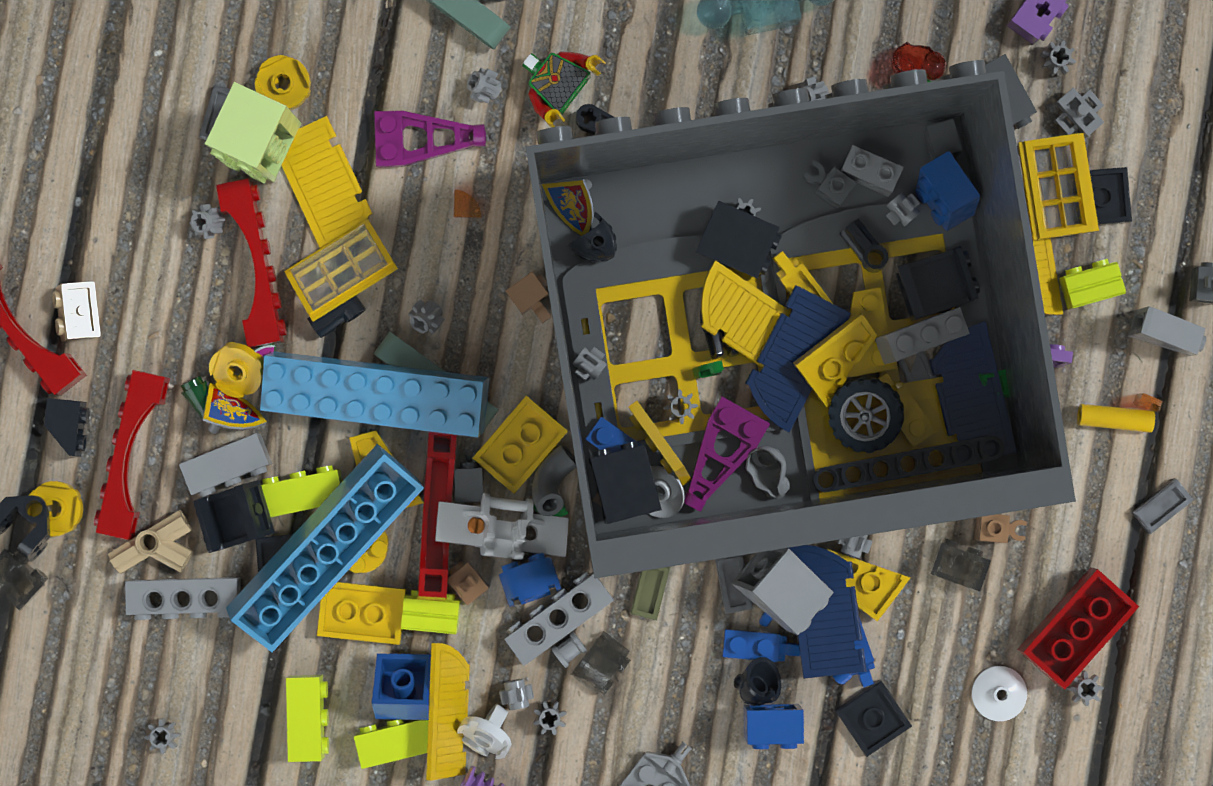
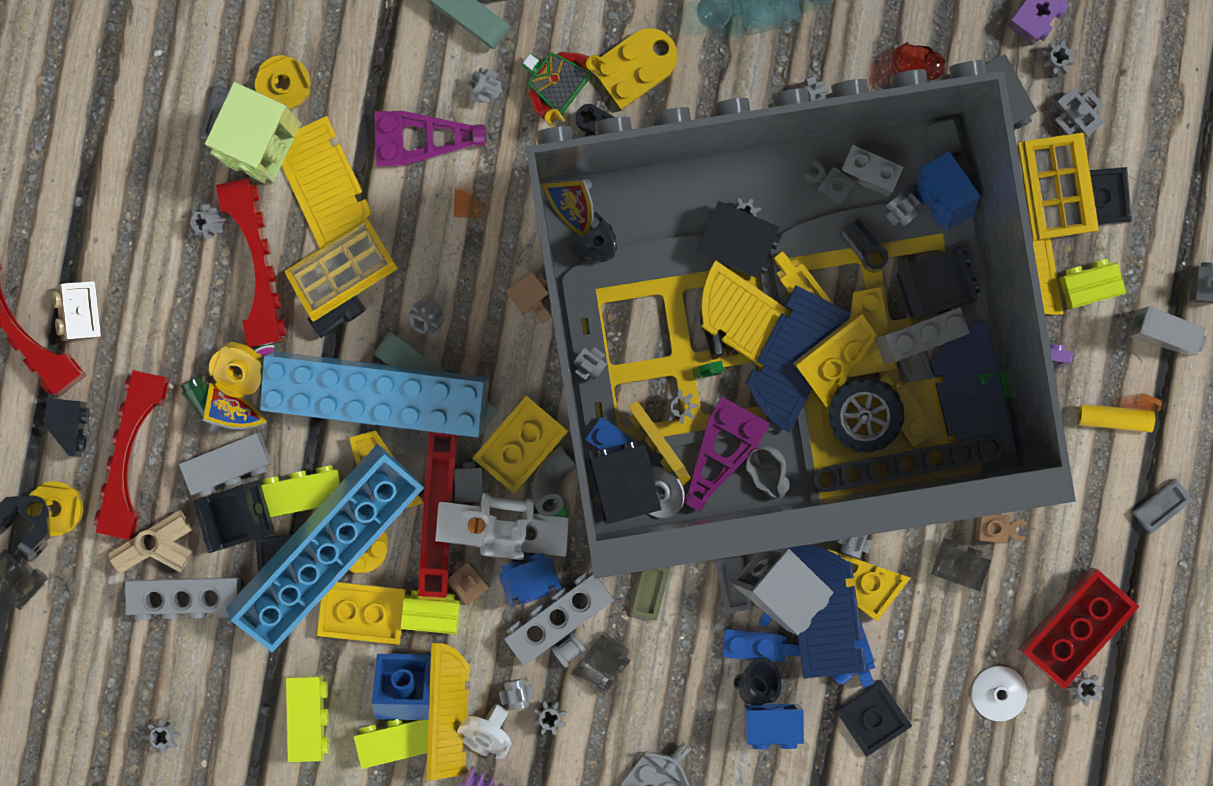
(635, 68): none -> yellow plate

